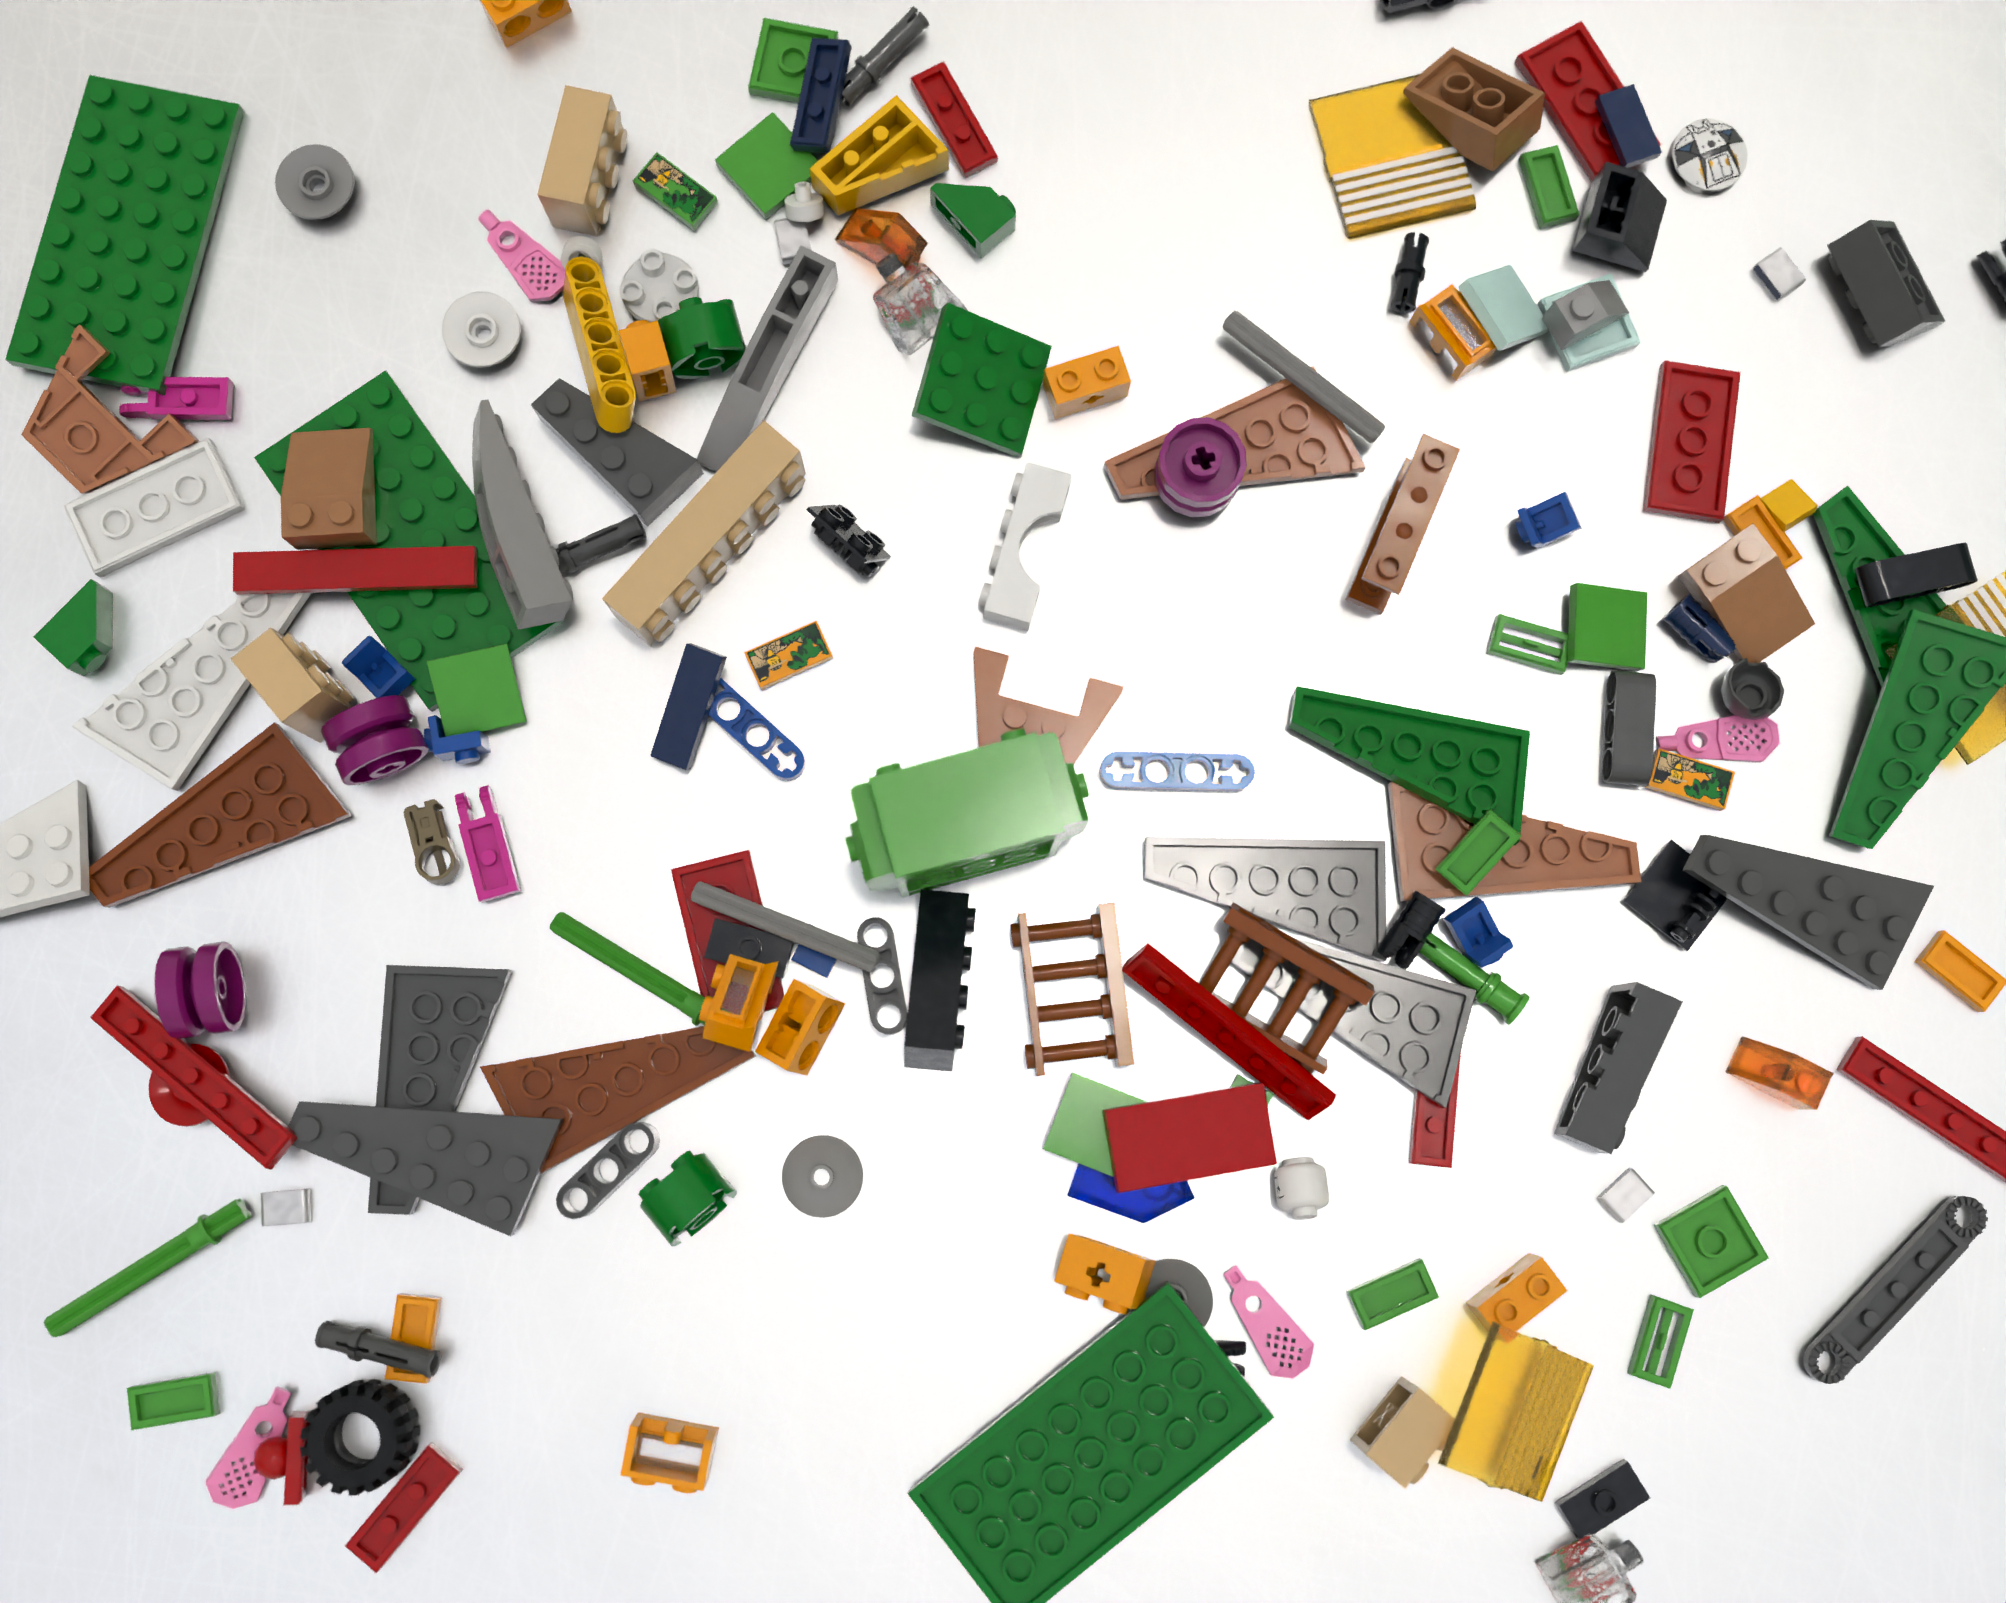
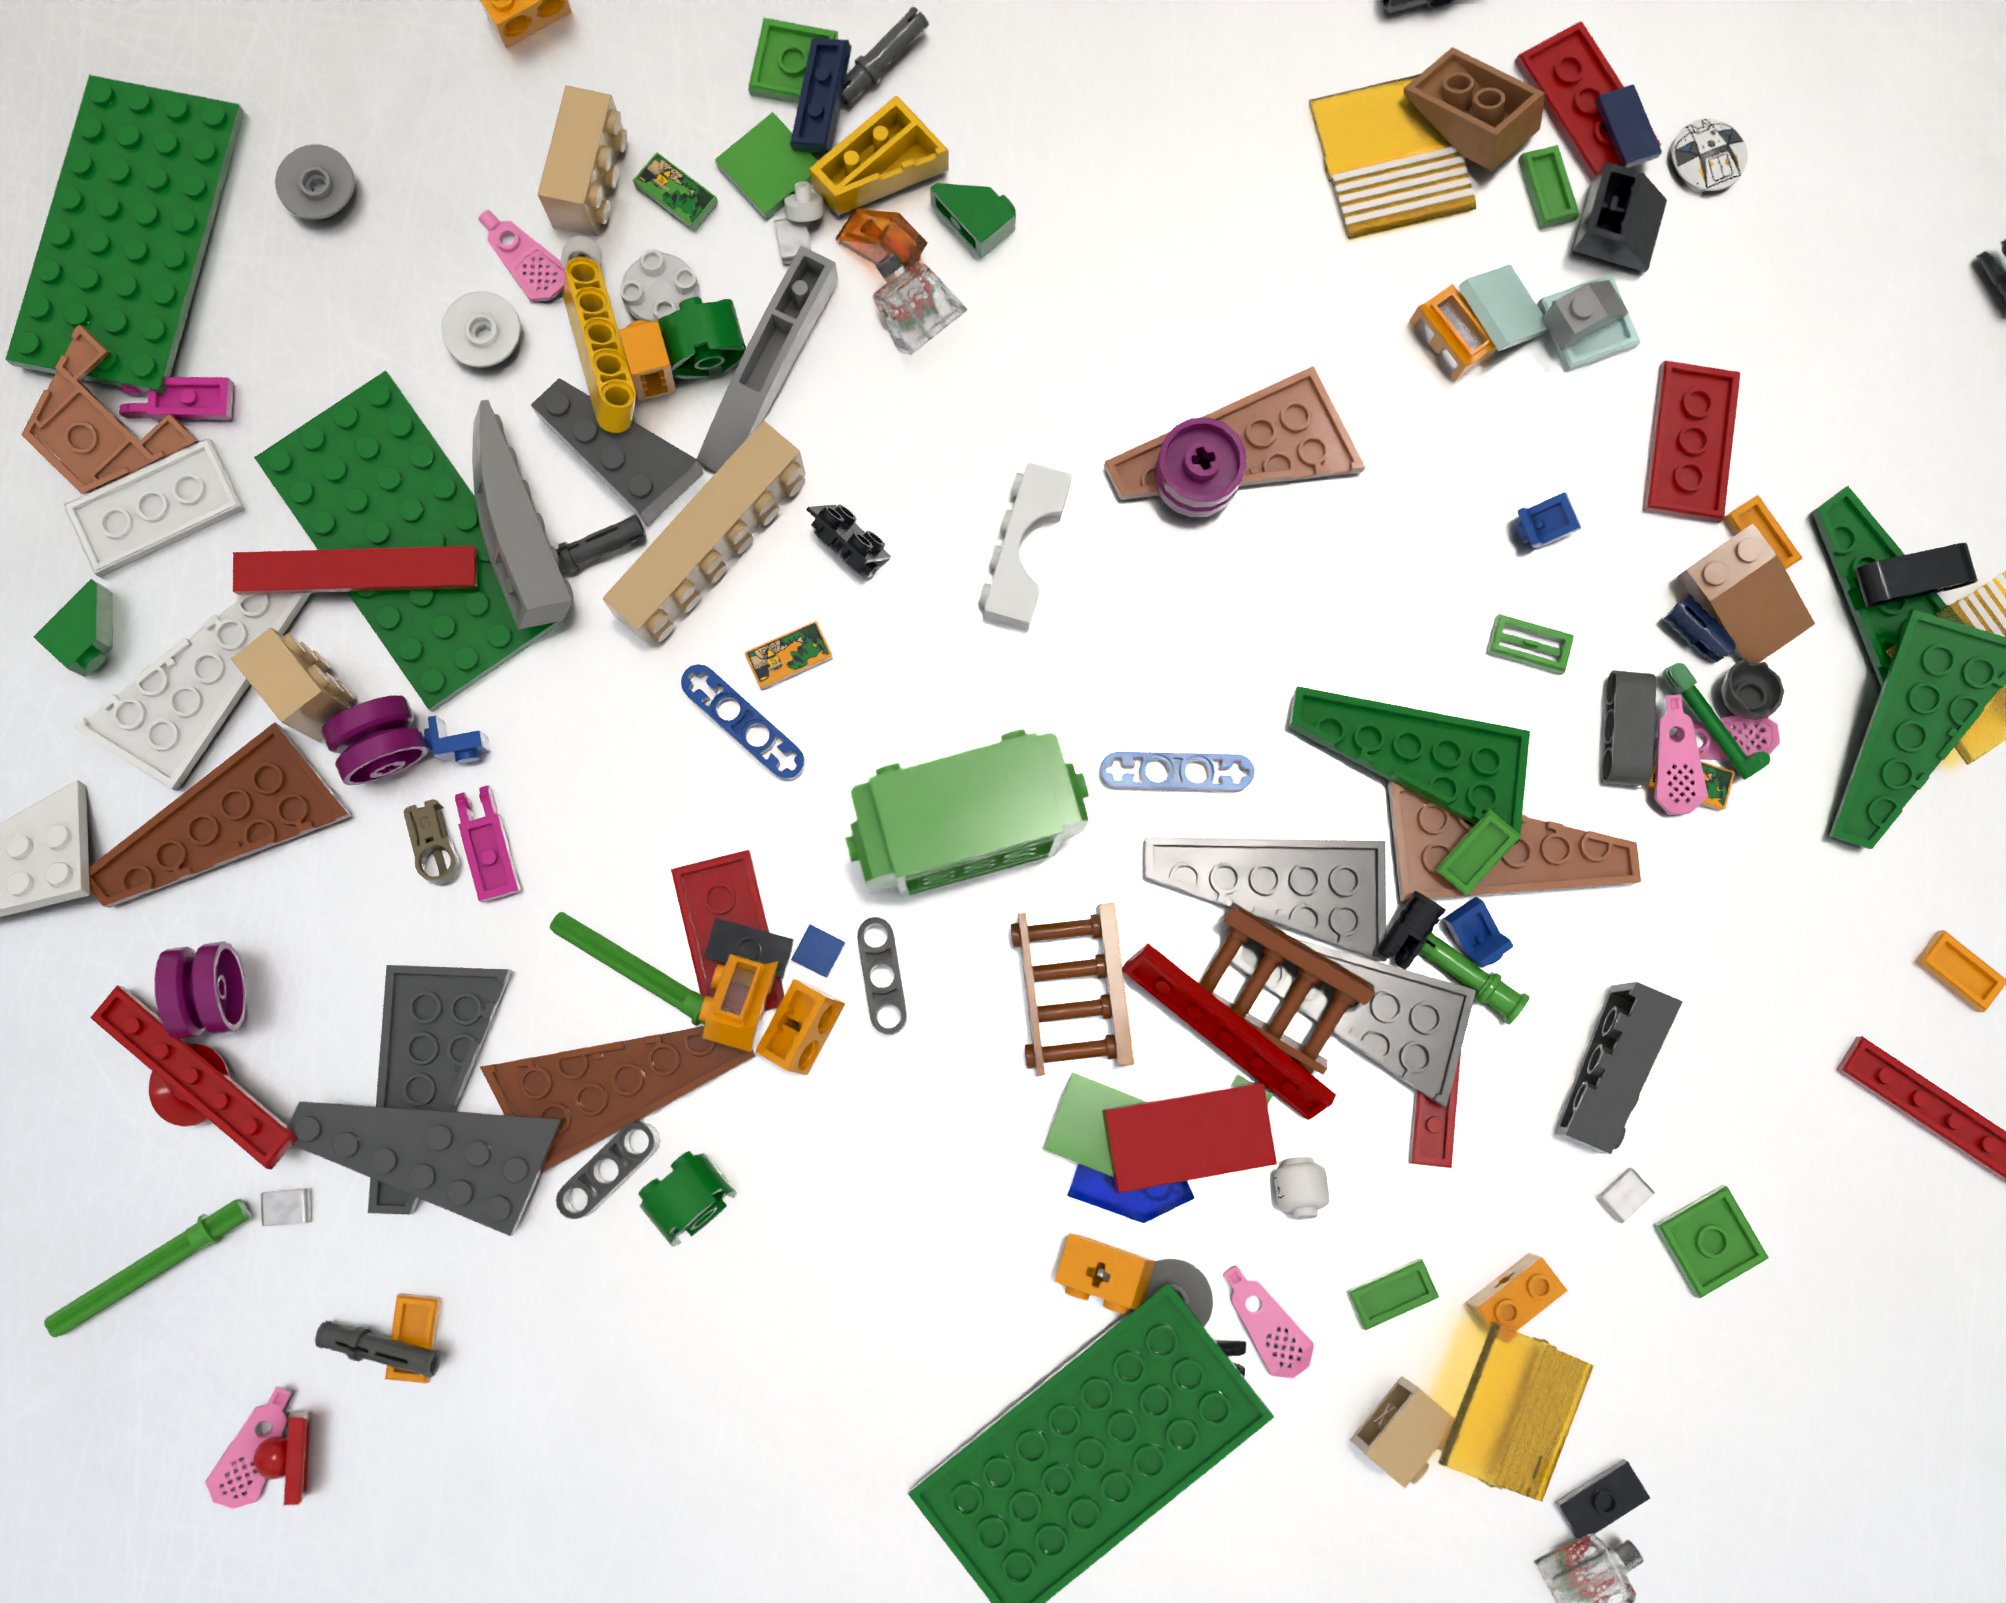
(173, 1401): bright green tile -> none
(329, 490): medium nougat slope -> none
(329, 1452): black tyre -> none
(377, 669): blue bracket -> none
(403, 1507): red tile -> none
(476, 690): bright green tile -> none
(669, 1452): light orange window -> none
(688, 706): dark blue tile -> none
(785, 926): light grey axle -> none
(844, 1176): light grey dish -> none
(936, 980): black wedge -> none
(954, 119): red tile -> none
(981, 380): green plate -> none
(1003, 714): nougat wing -> none
(1086, 382): light orange brick -> none
(1303, 376): light grey axle -> none
(1402, 524): fence -> none
(1410, 272): black pin -> none
(1607, 627): bright green tile -> none
(1645, 1337): bright green tile -> none
(1674, 899): black hinge -> none
(1678, 754): none -> bright pink piece
(1684, 682): none -> green hinge
(1779, 274): flat silver piece -> none
(1779, 1073): clear orange slope -> none
(1789, 504): yellow tile -> none
(1830, 908): dark grey wing -> none
(1884, 283): dark grey slope -> none
(1895, 1289): dark grey plate -> none

